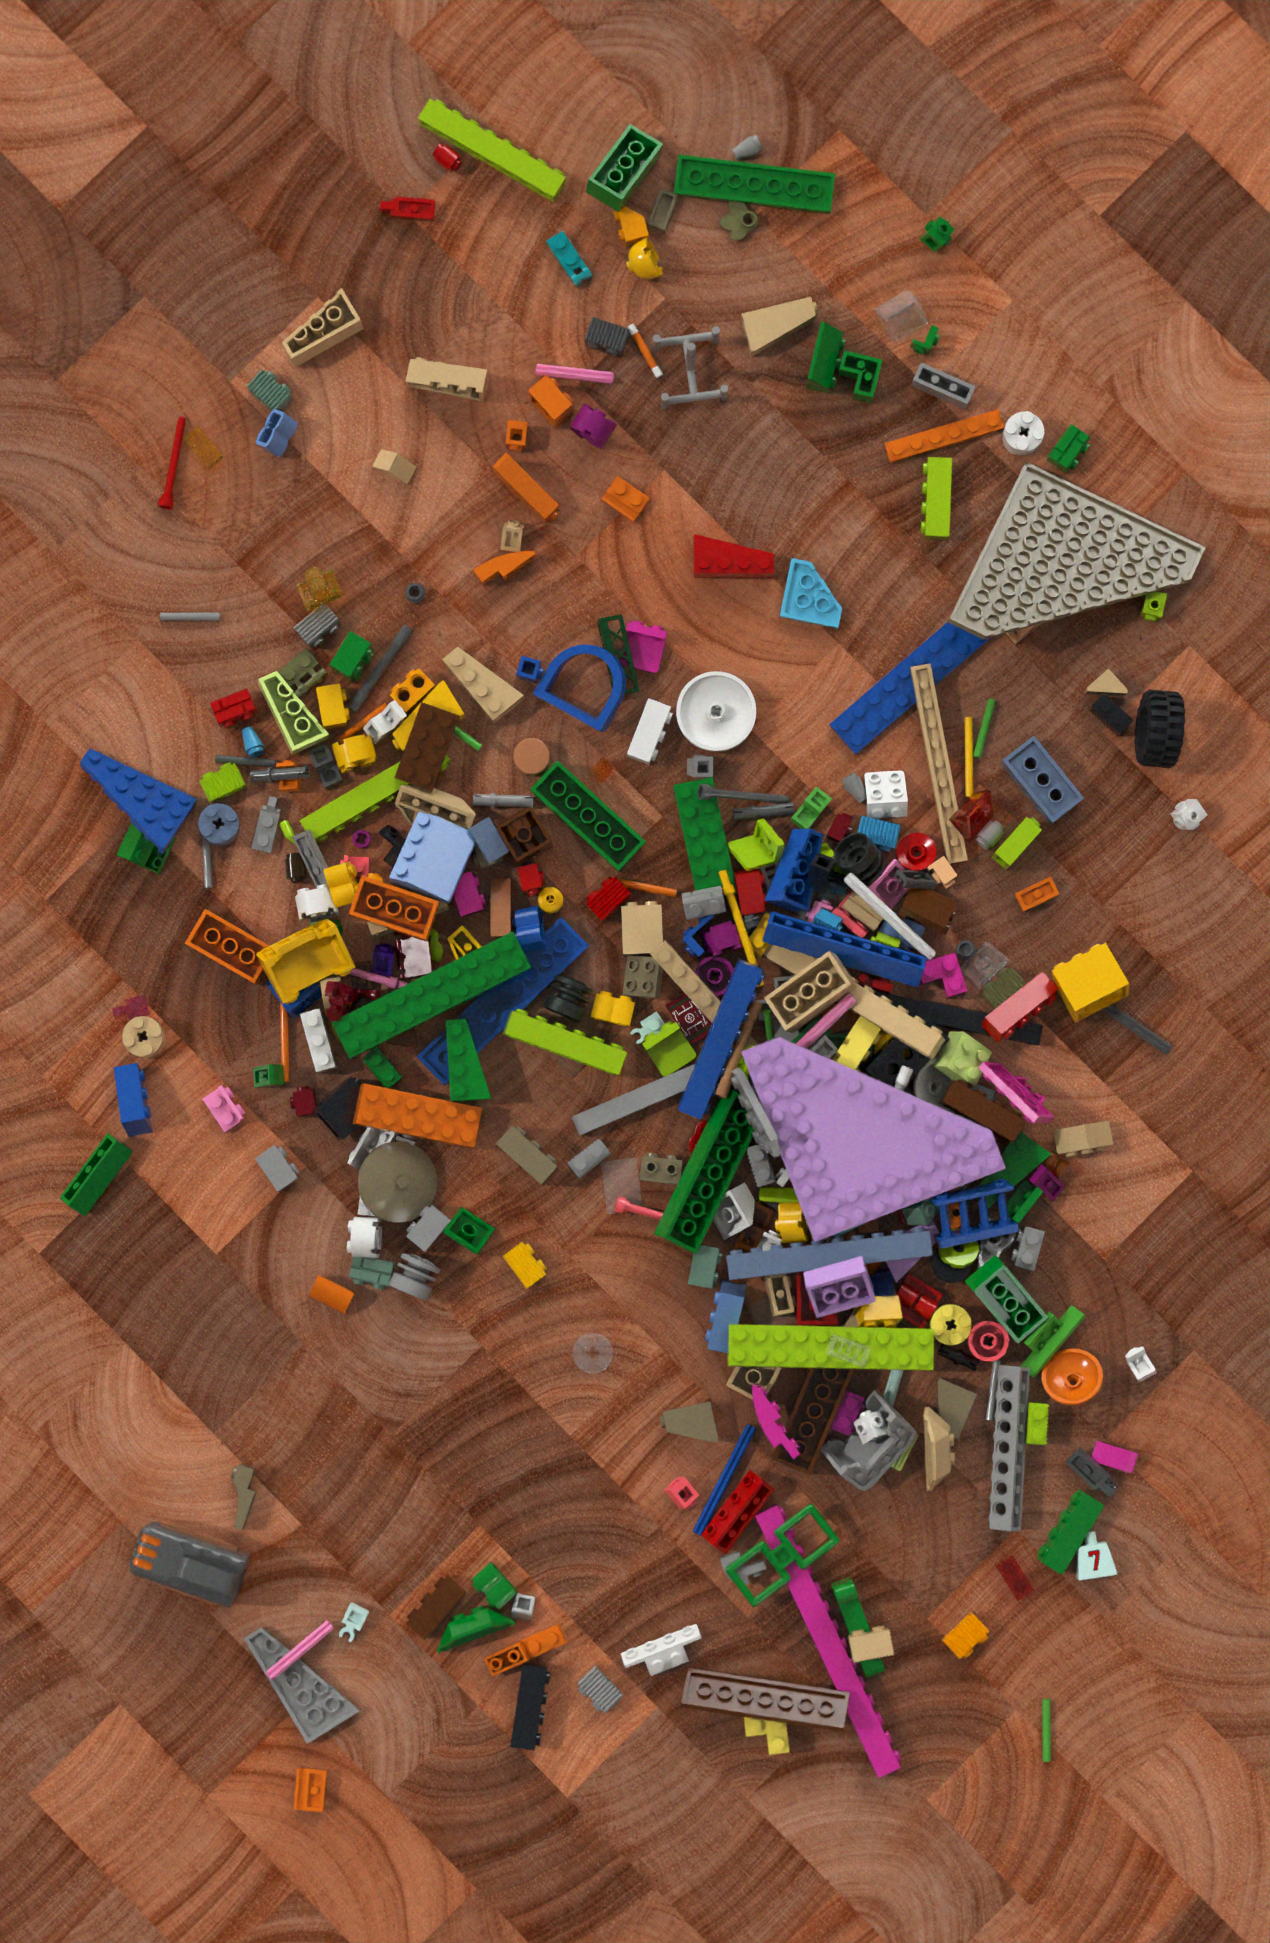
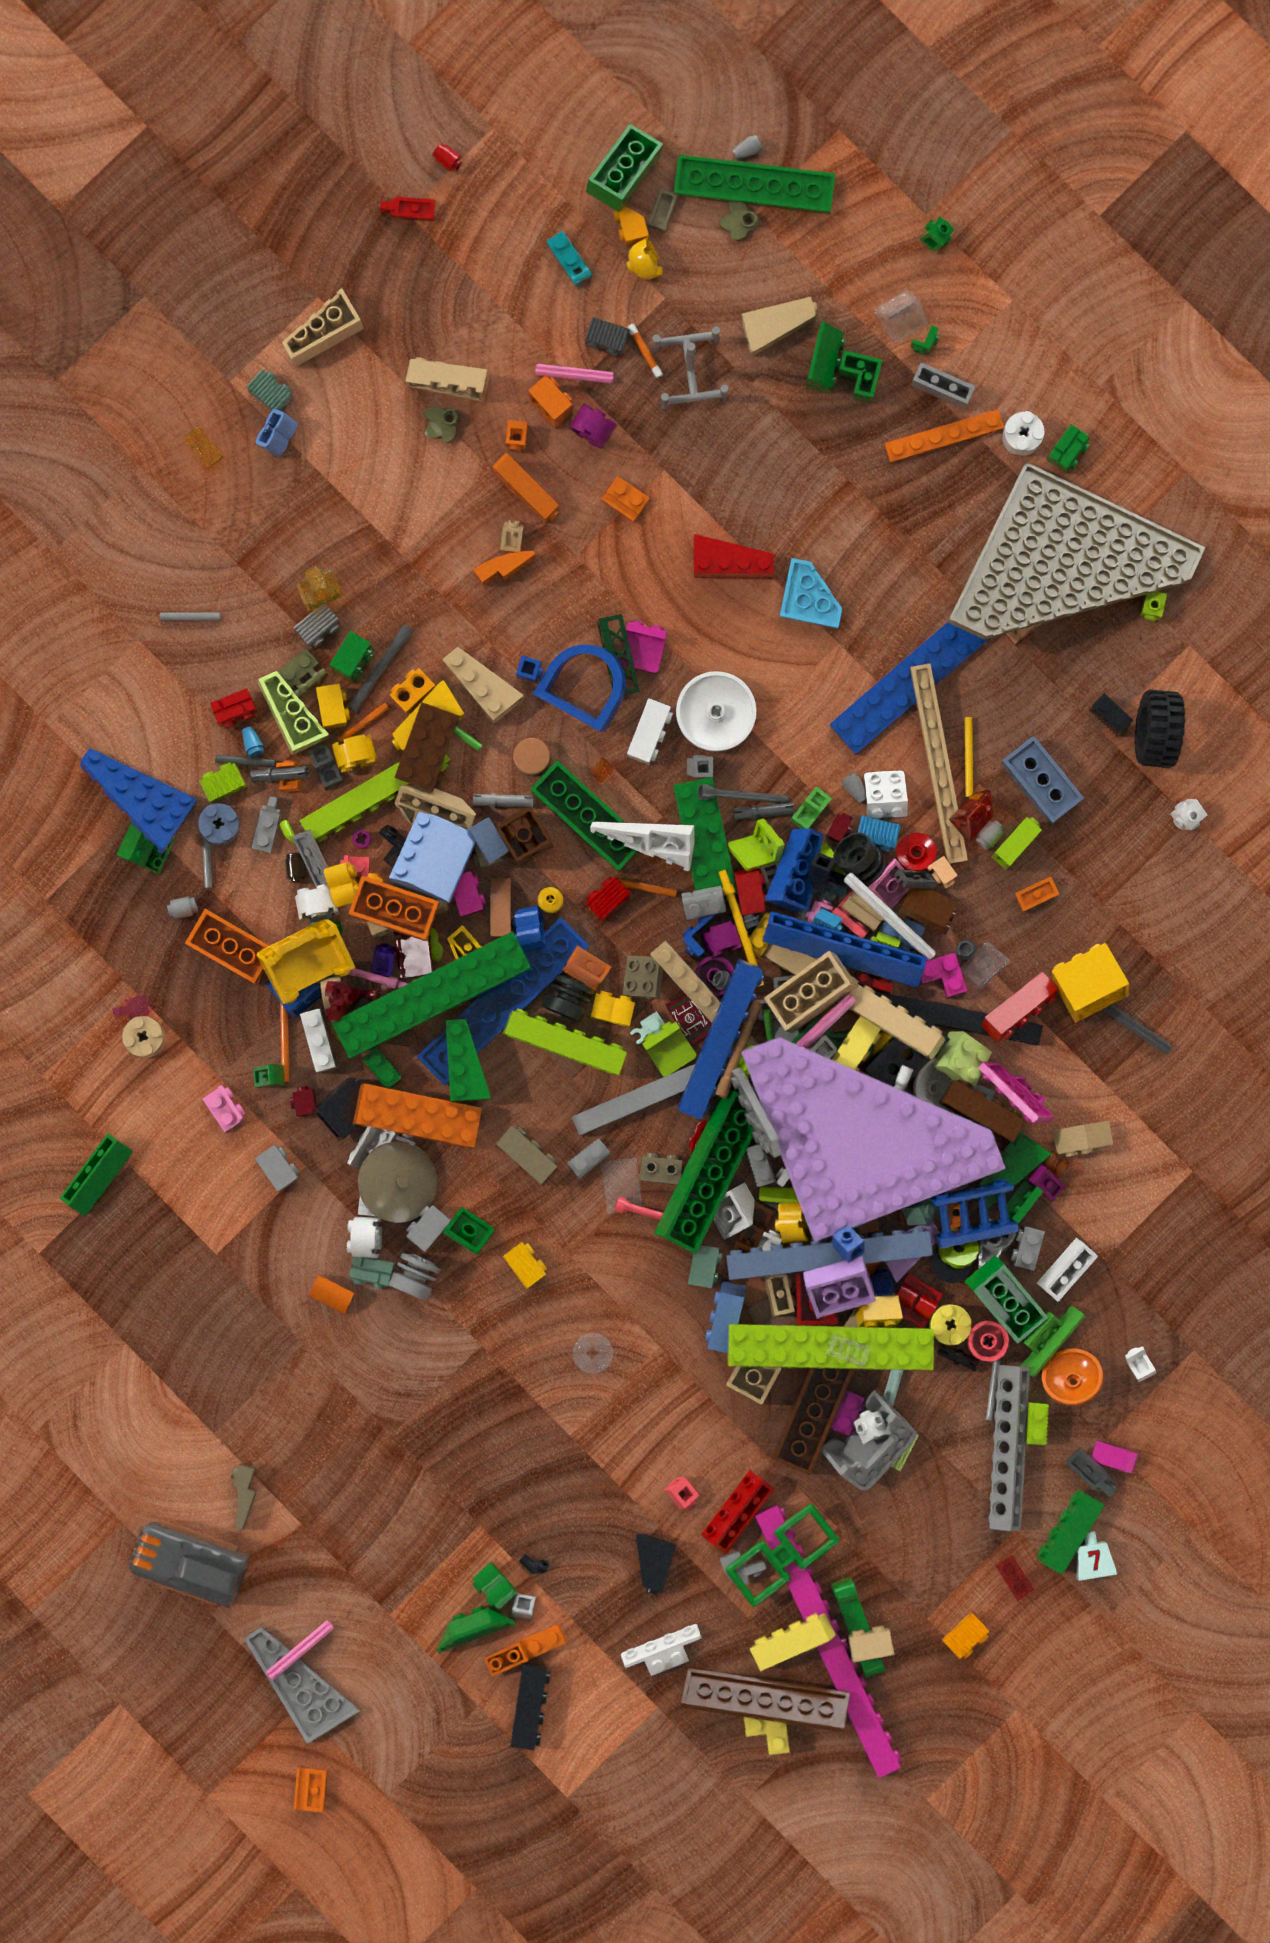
(132, 1099): blue wedge -> none
(166, 500): red piece -> none
(182, 907): none -> light grey brick
(354, 1619): light aqua plate -> none
(385, 722): white brick -> none
(394, 466): tan slope -> none
(410, 588): dark grey plate -> none
(435, 1606): reddish brown brick -> none
(439, 425): none -> olive plate
(492, 150): lime brick -> none
(531, 879): red brick -> none
(534, 1567): none -> black arm
(586, 968): none -> orange plate
(599, 1689): light grey brick -> none
(641, 928): tan brick -> none
(654, 1560): none -> black slope
(668, 842): none -> white wedge
(691, 1421): dark tan slope -> none
(721, 980): none -> dark grey plate
(724, 1479): blue axle -> none
(767, 1415): dark pink slope -> none
(792, 1641): none -> light yellow brick
(848, 1243): none -> blue brick
(937, 498): lime brick -> none
(937, 1448): tan wedge -> none
(953, 1405): dark tan slope -> none
(984, 728): bright green bar -> none
(1003, 988): olive brick -> none
(1046, 1730): bright green bar -> none
(1067, 1269): none -> white brick
(1107, 684): tan slope -> none

